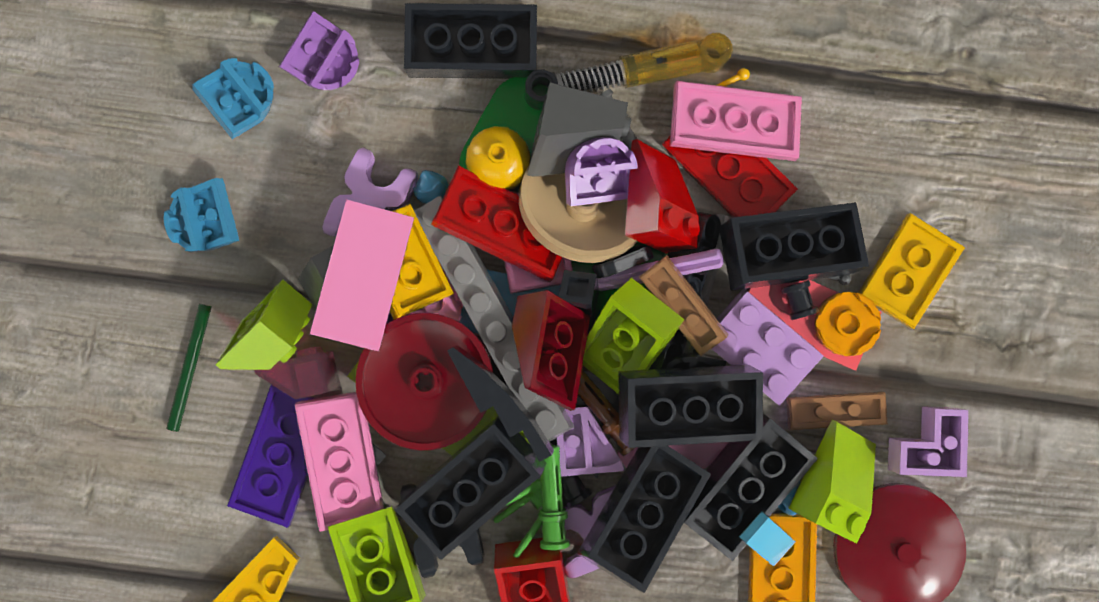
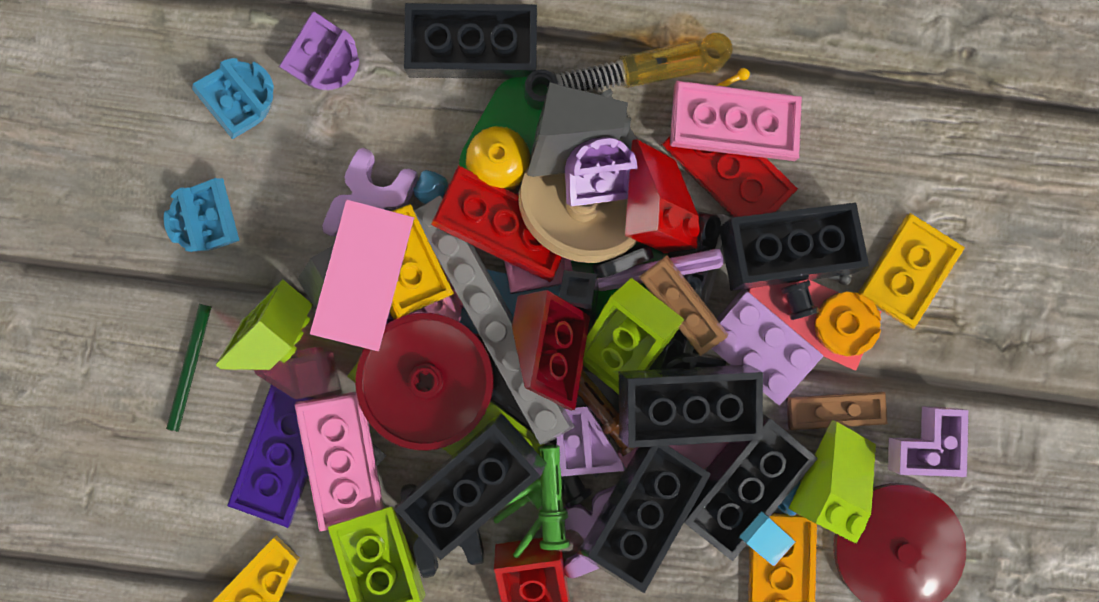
(490, 391): black slope -> none

